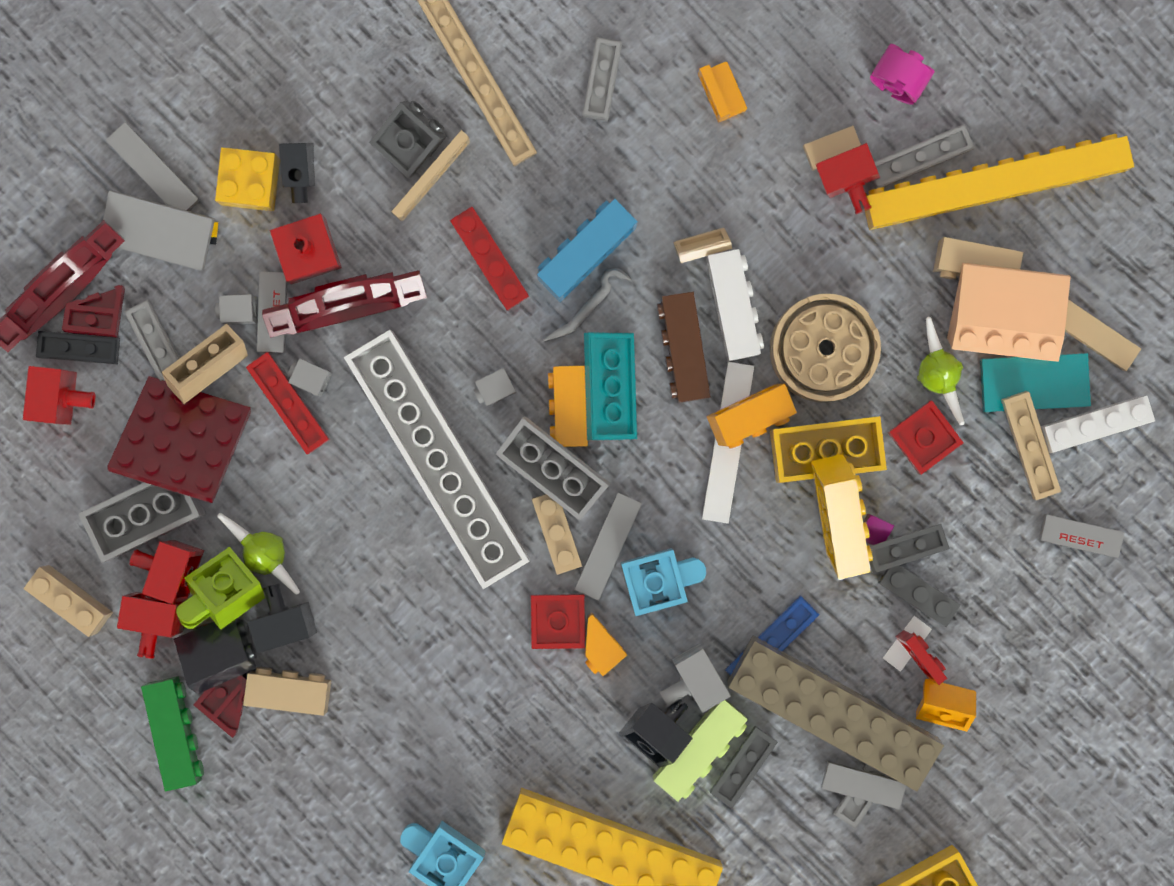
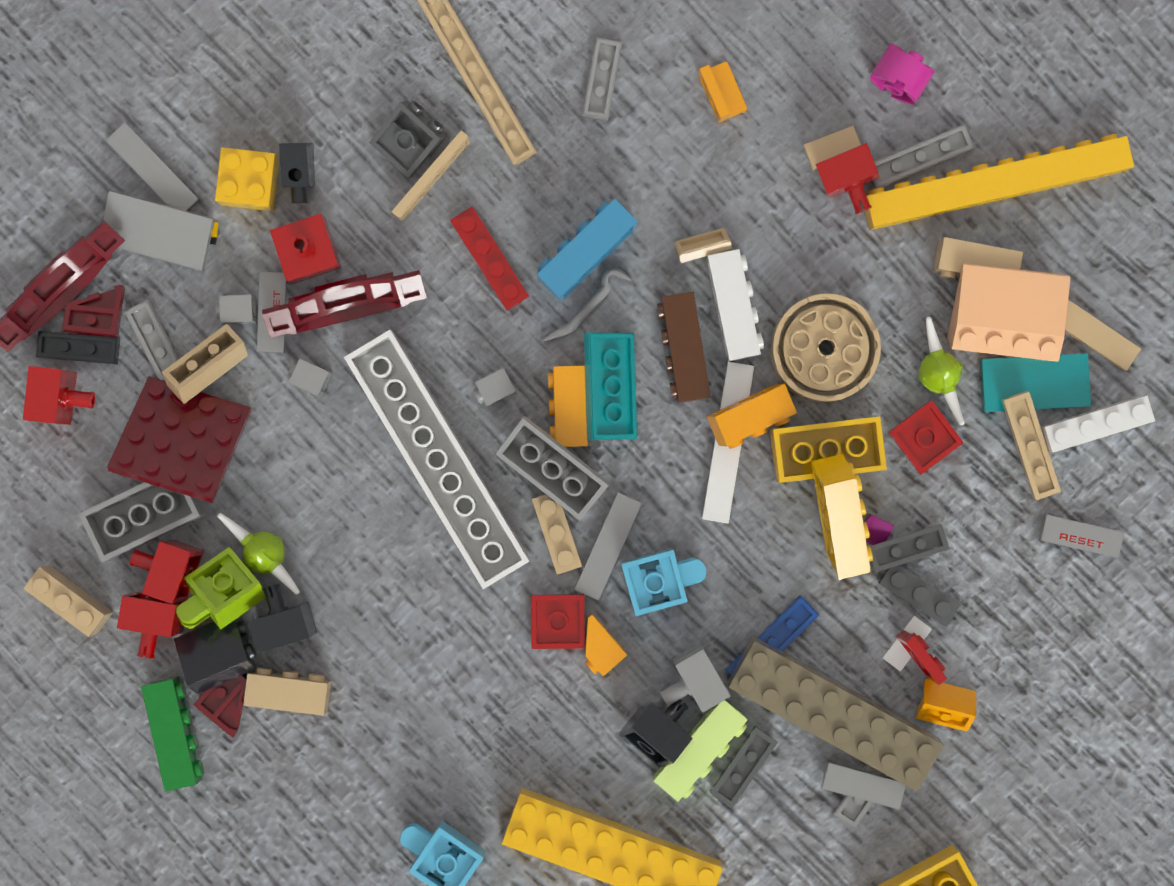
(287, 403): red plate -> none

